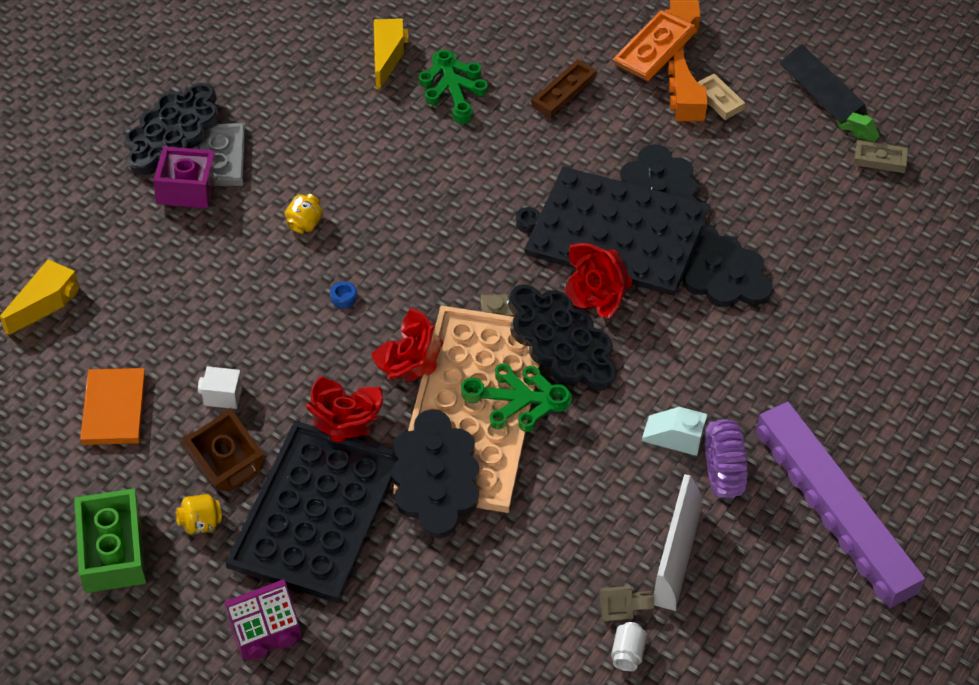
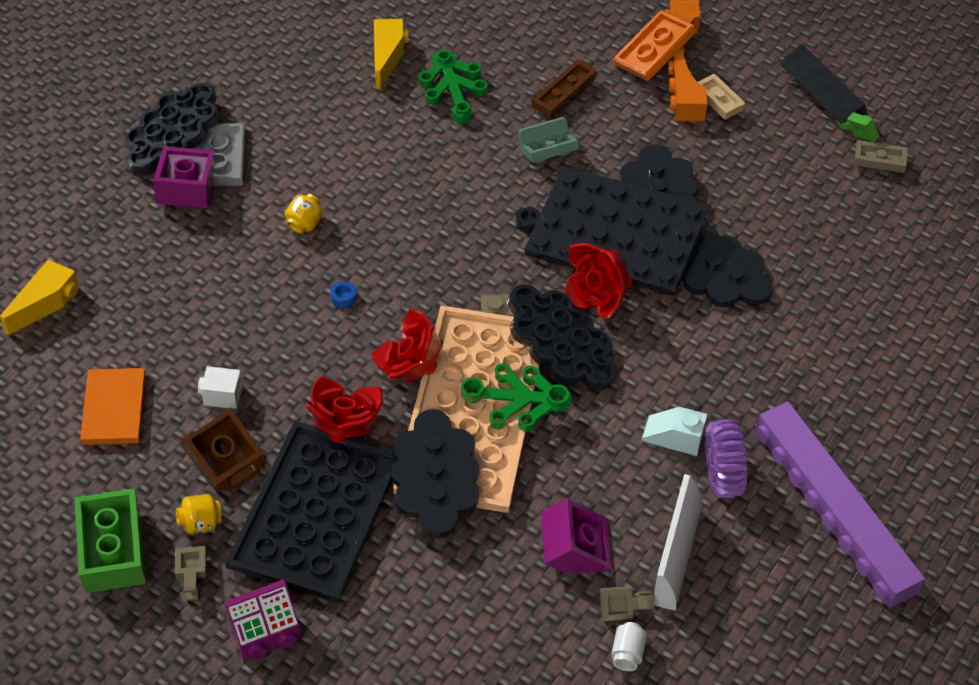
(189, 566): none -> dark tan plate
(547, 140): none -> sand green bracket
(575, 538): none -> magenta slope

